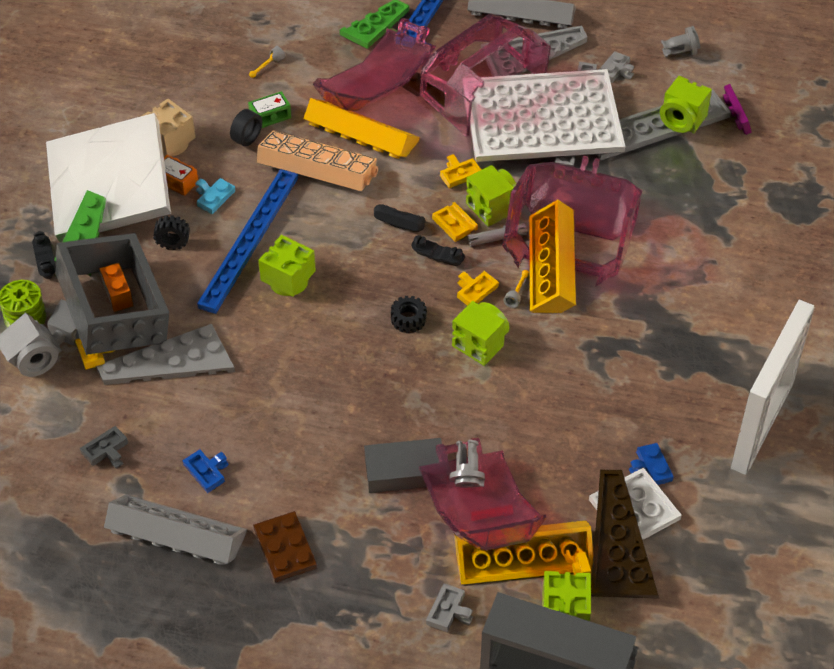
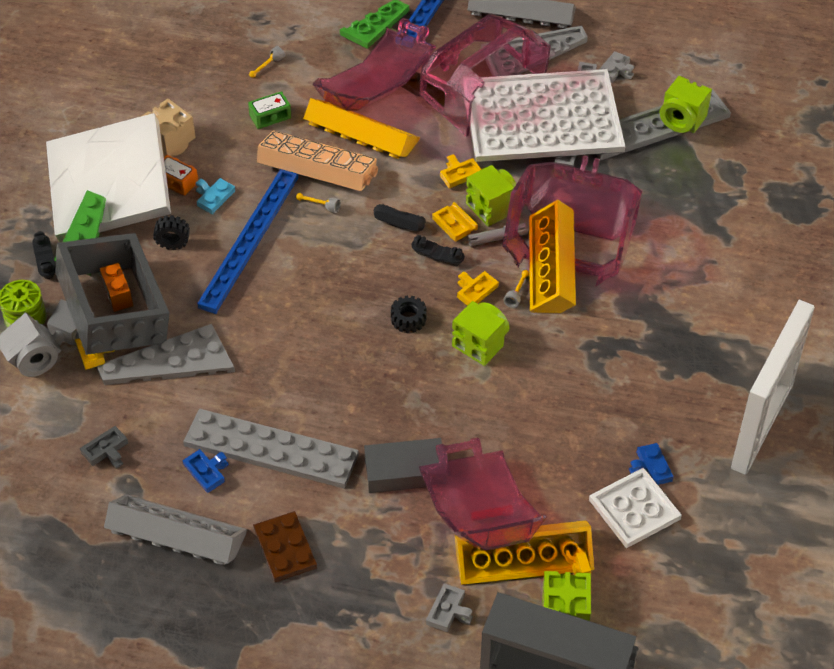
(246, 127): black tyre -> none
(271, 448): none -> light grey plate
(287, 266): lime piece -> none
(331, 204): none -> hinge
(467, 474): light grey piece -> none
(619, 552): dark brown wing -> none
(682, 43): light grey piece -> none
(736, 109): magenta tile -> none

